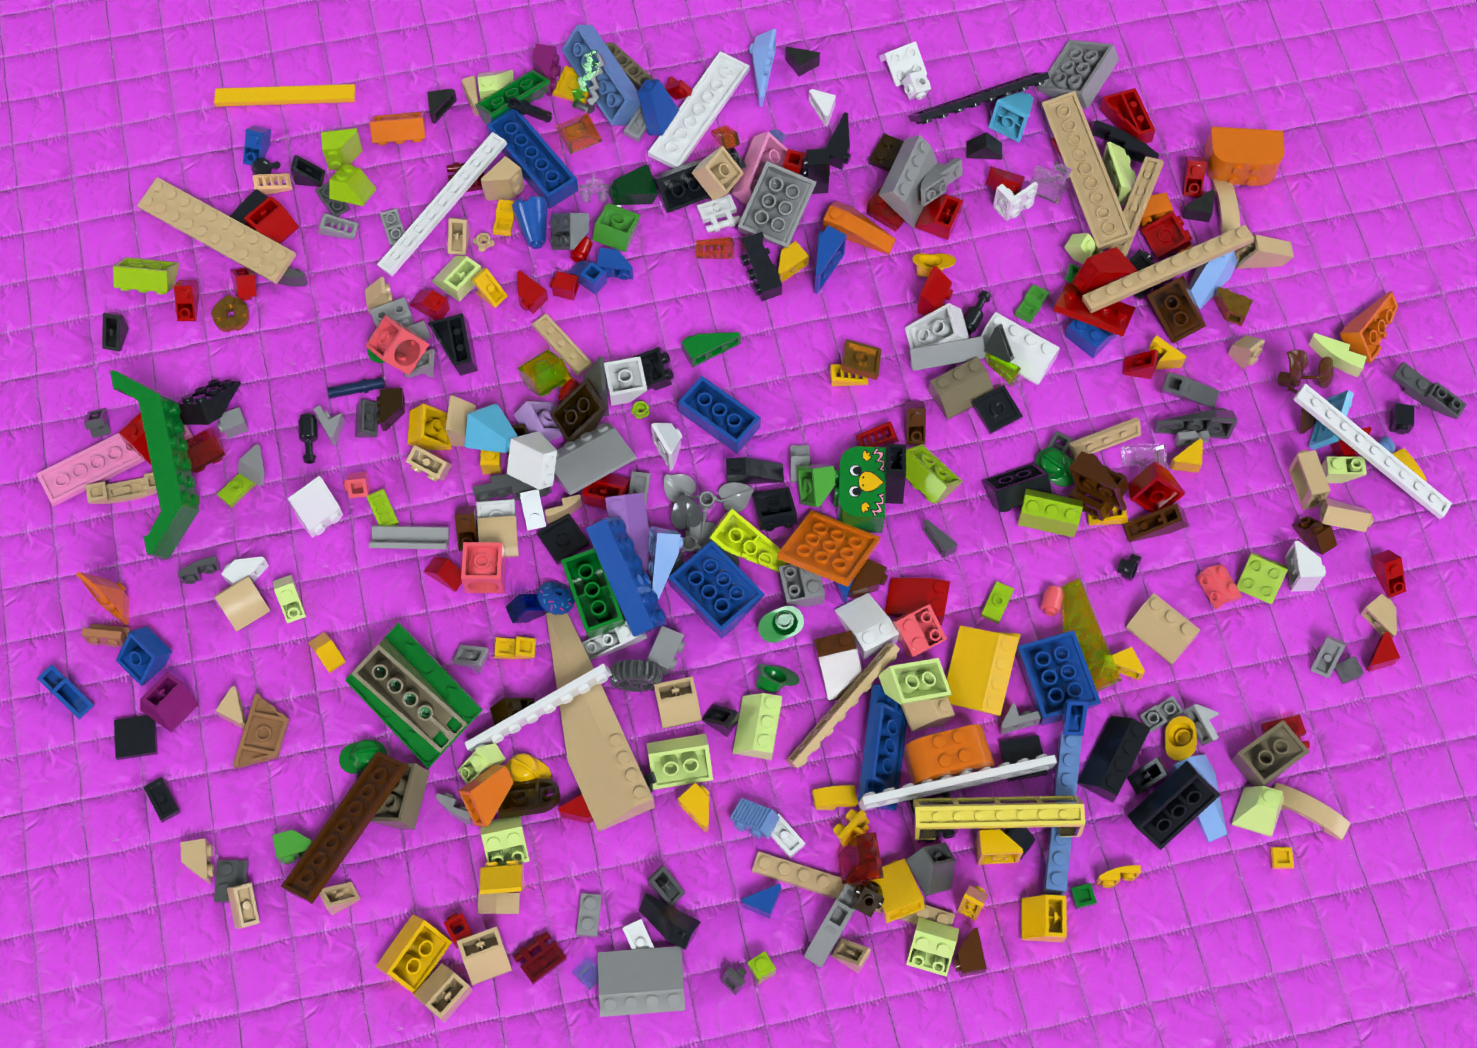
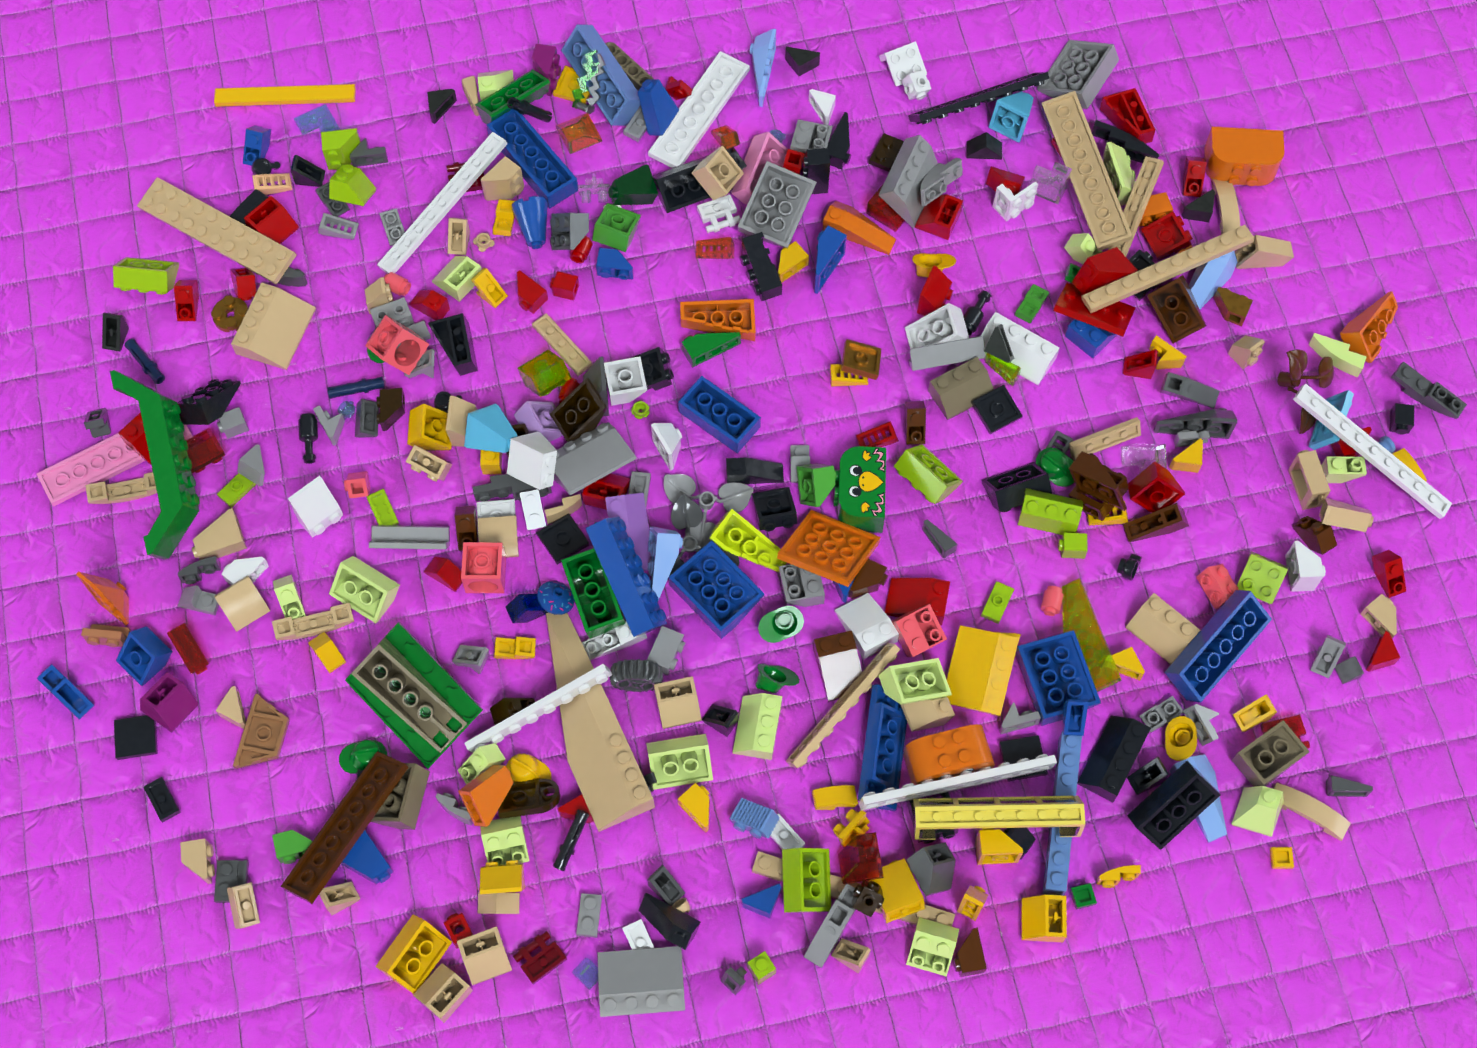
(149, 367): none -> dark blue pin
(188, 649): none -> clear red slope
(198, 600): none -> light grey slope
(220, 537): none -> tan slope
(273, 327): none -> tan slope
(313, 624): none -> tan slope
(316, 118): none -> clear light blue plate
(347, 409): none -> clear light blue plate
(363, 588): none -> yellowish green slope
(364, 156): none -> dark grey slope
(367, 860): none -> blue slope
(398, 127): orange slope -> none
(398, 284): none -> coral brick
(442, 401): none -> black piece
(571, 839): none -> black pin
(589, 275): blue slope -> none
(682, 905): none -> tan hinge
(720, 316): none -> orange wedge
(806, 880): none -> lime slope
(810, 136): none -> light grey slope
(895, 473): black slope -> none
(1073, 545): none -> lime brick
(1218, 646): none -> blue brick
(1255, 713): none -> yellow slope
(1346, 788): none -> dark grey slope

